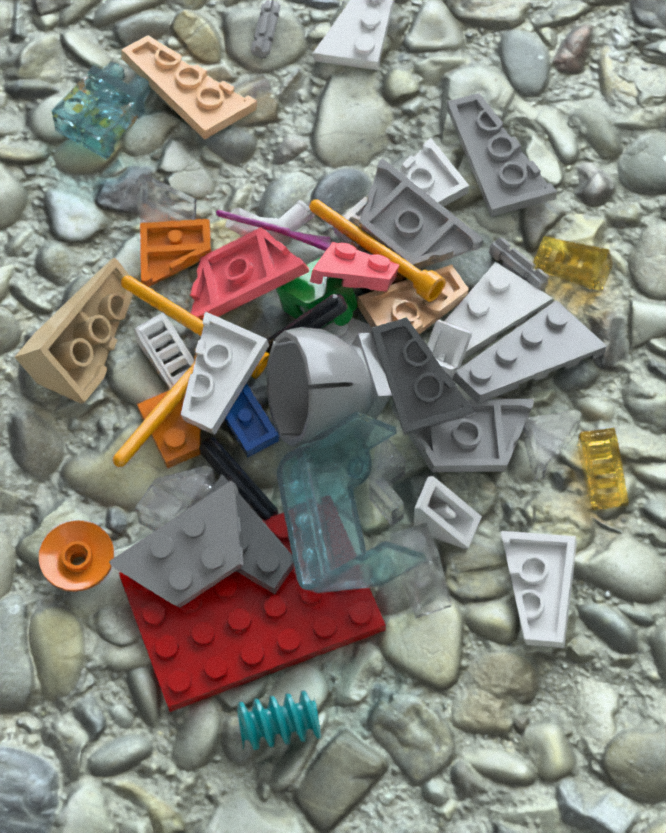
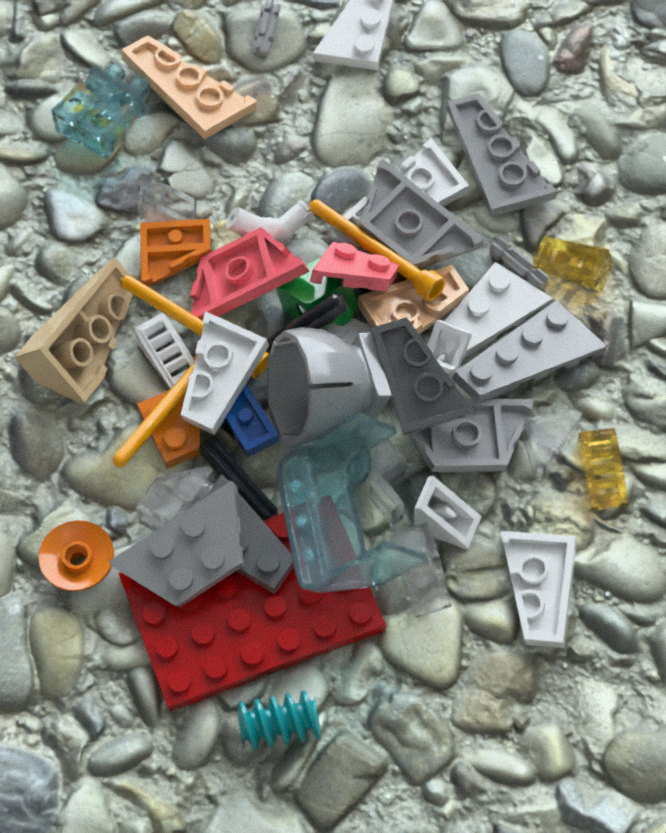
(317, 241): magenta piece -> none

